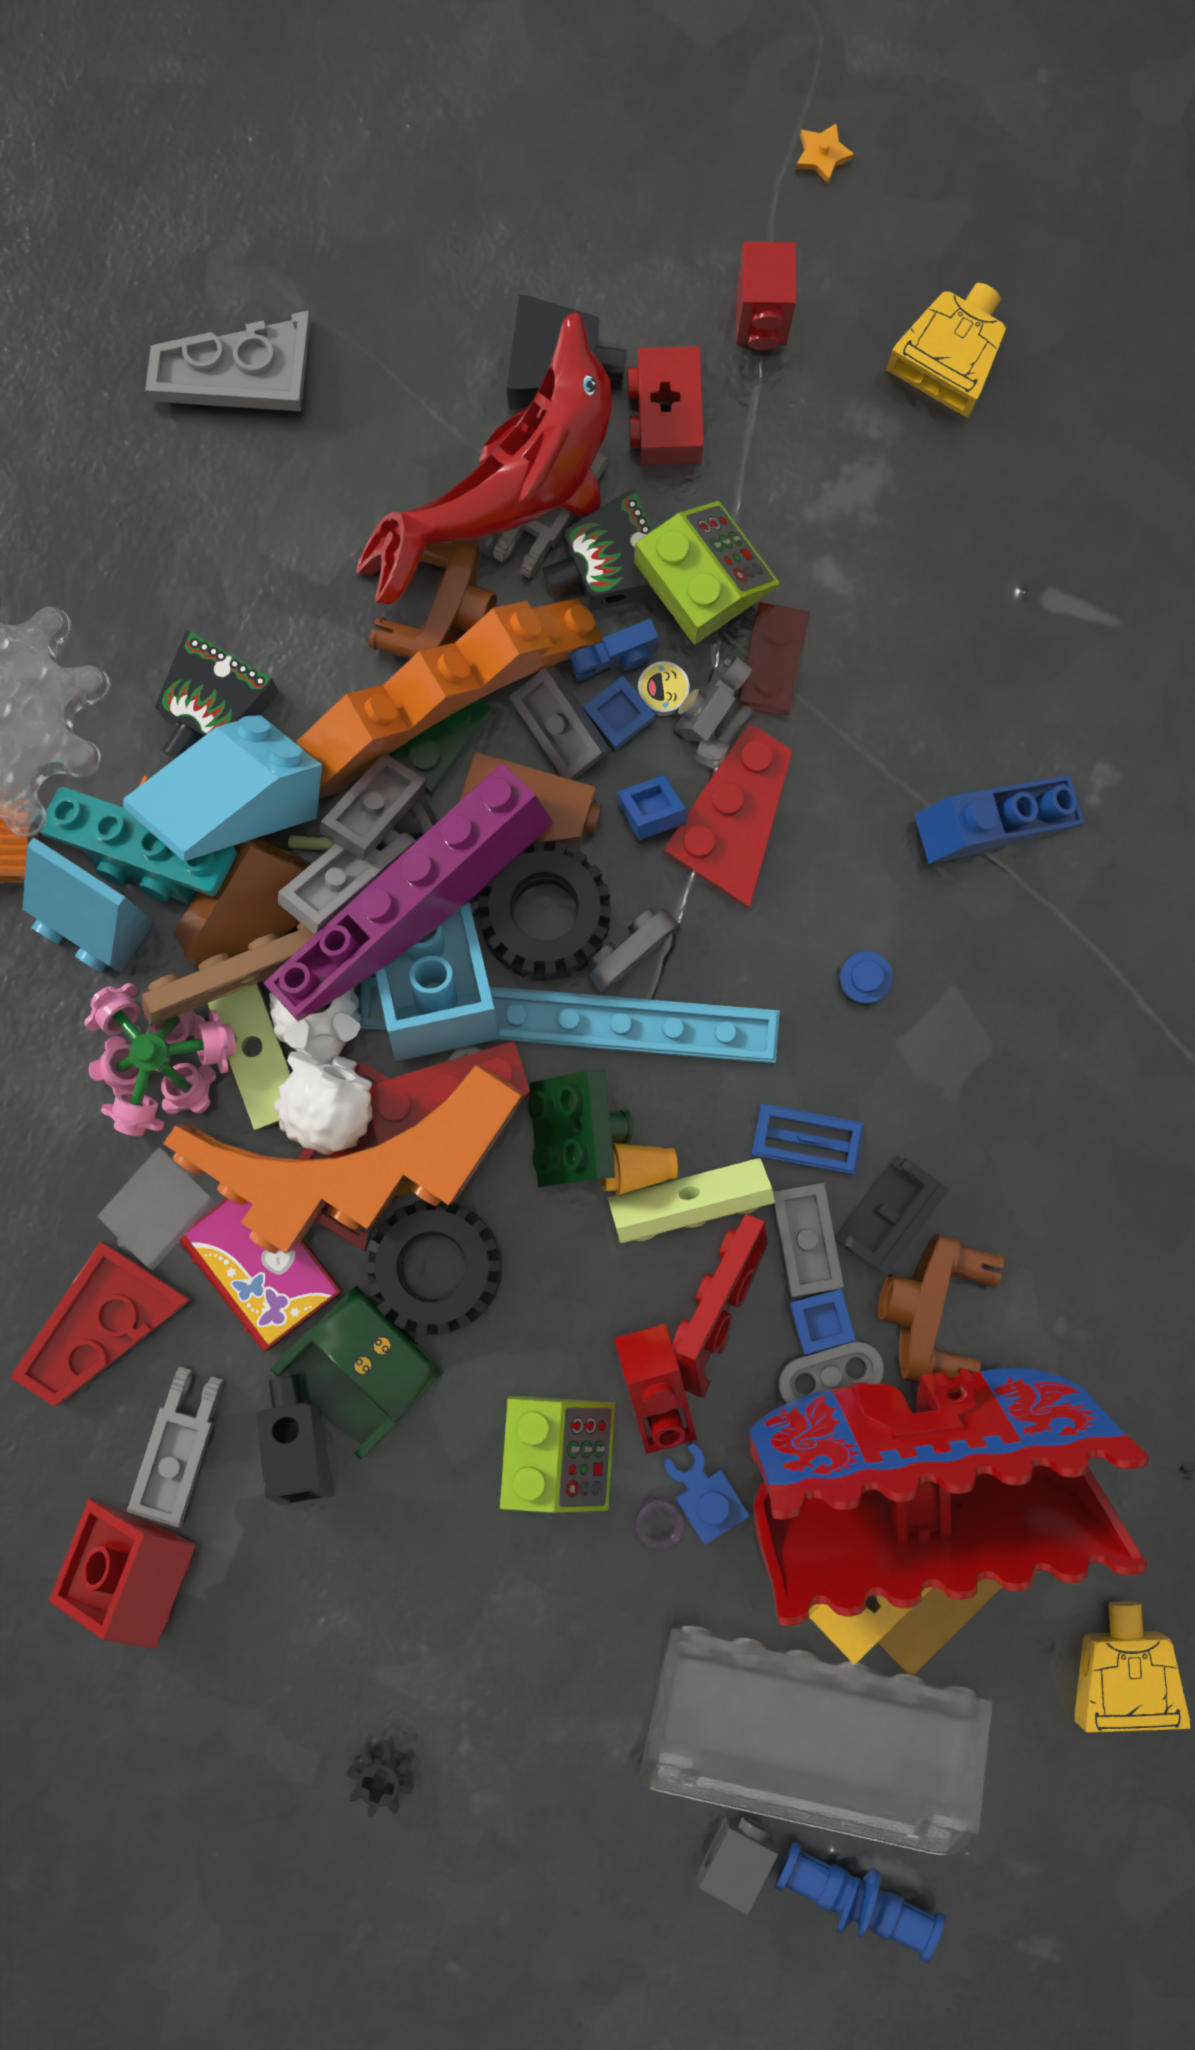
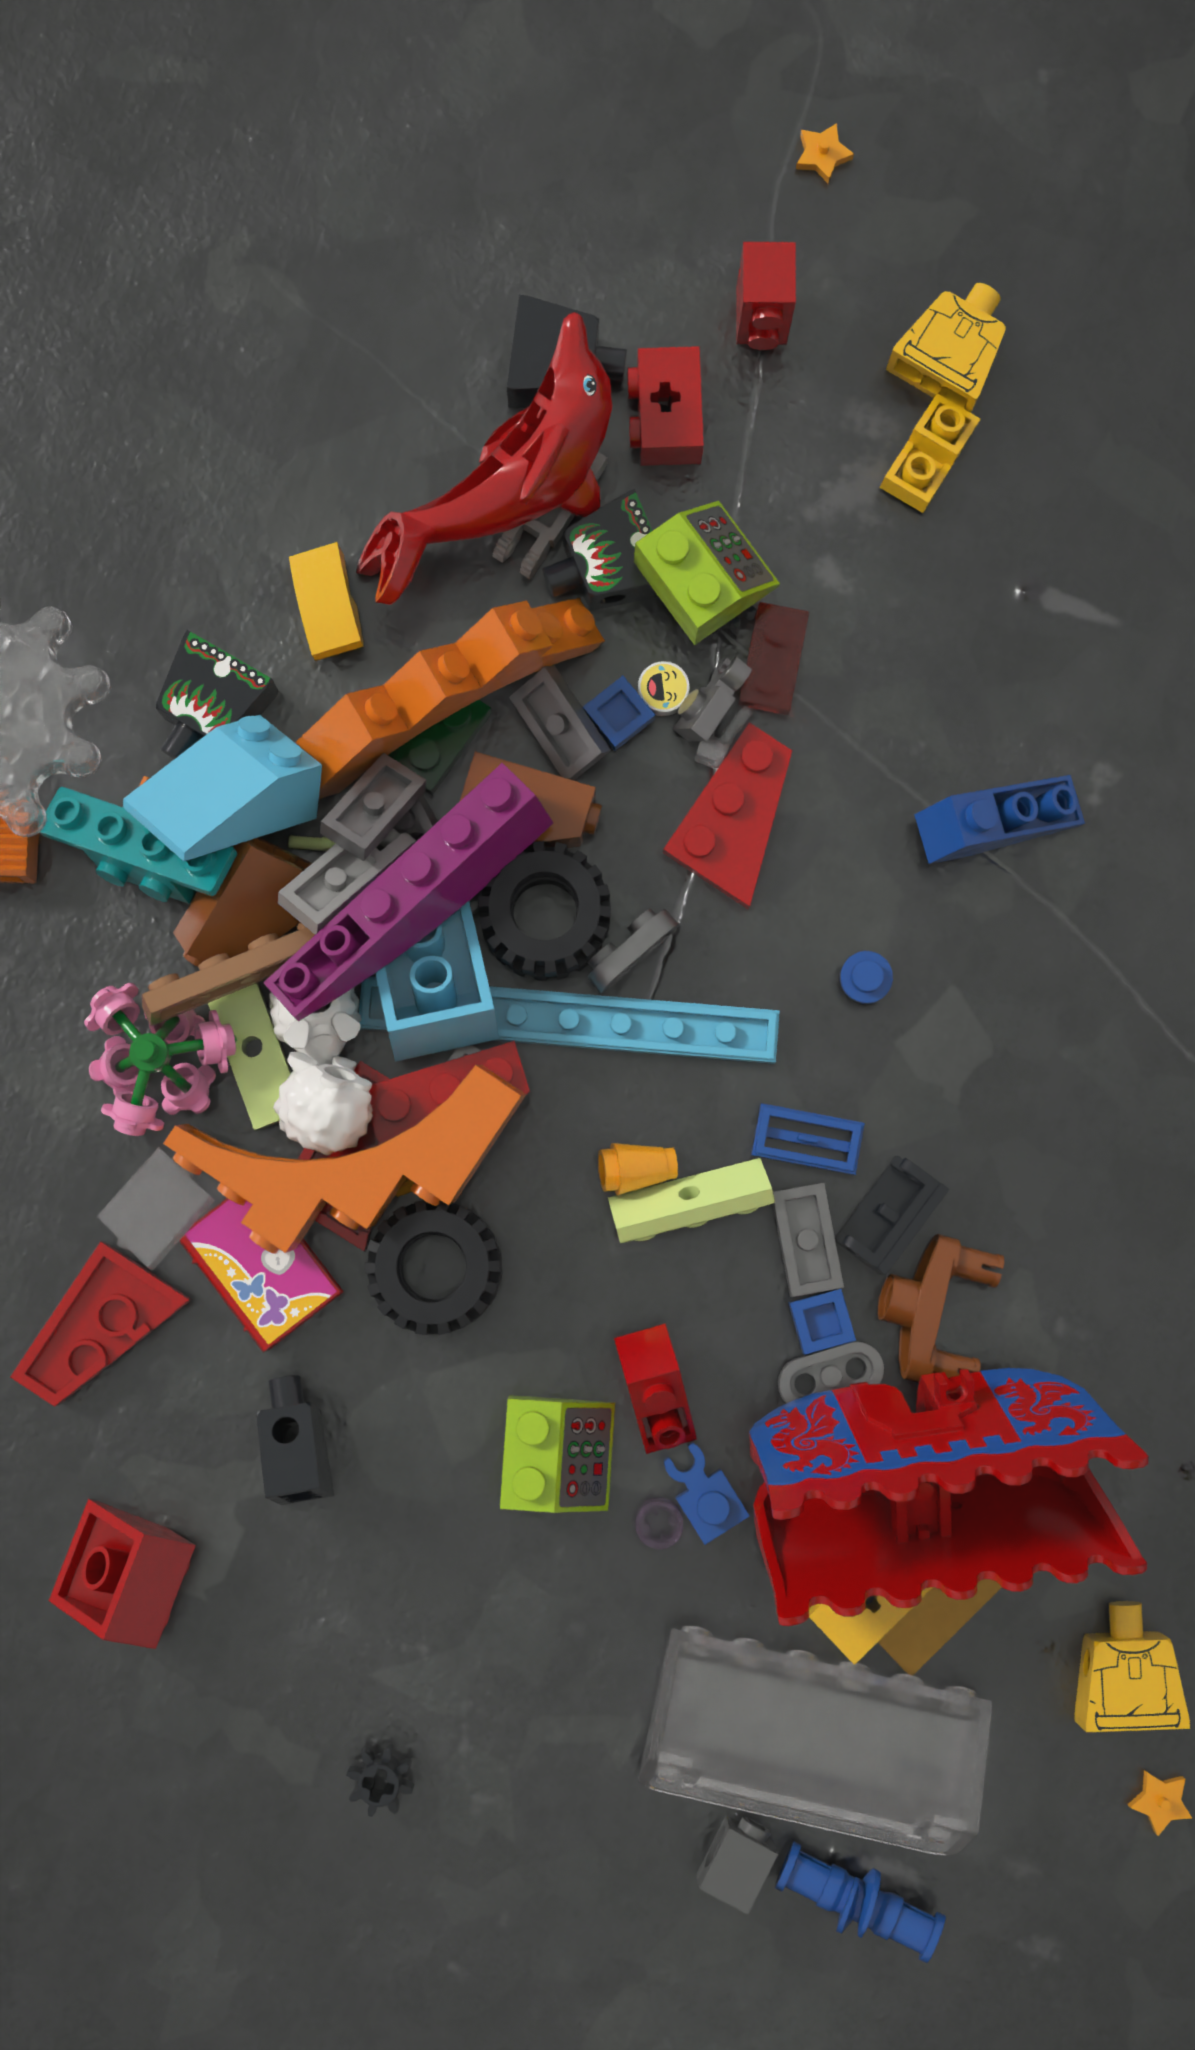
(81, 909): medium azure slope -> none
(174, 1453): light grey hinge -> none
(239, 369): light grey wing -> none
(325, 601): none -> yellow slope
(360, 1369): dark green piece -> none
(455, 608): dark orange connector -> none
(575, 1128): dark green plate -> none
(624, 648): blue plate -> none
(652, 807): blue plate -> none
(729, 1285): red wing -> none
(930, 453): none -> yellow slope
(1161, 1801): none -> light orange piece

